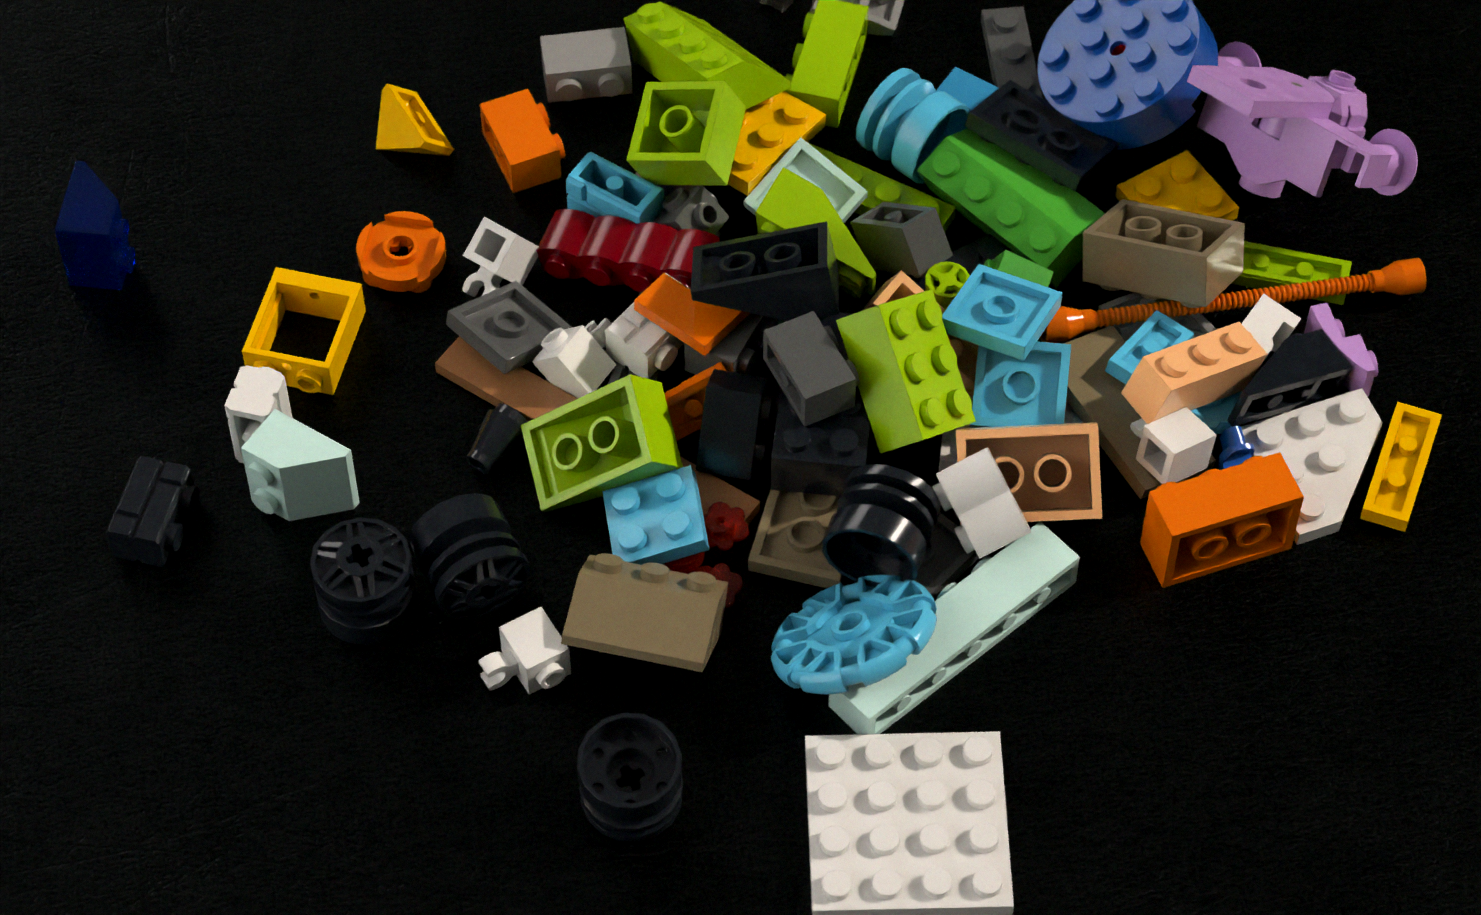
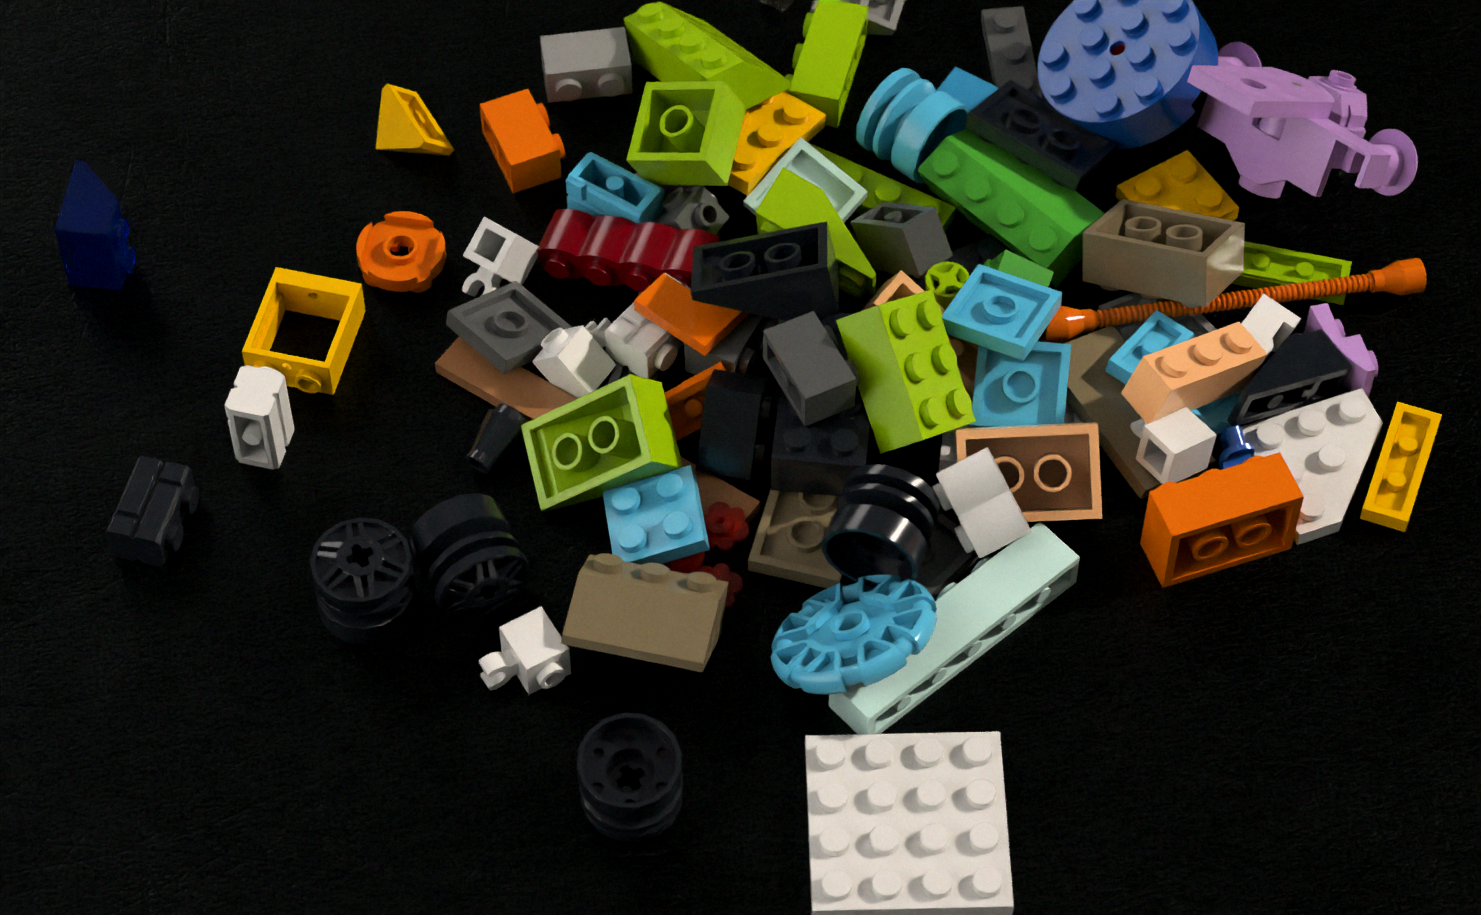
(298, 470): light aqua slope -> none

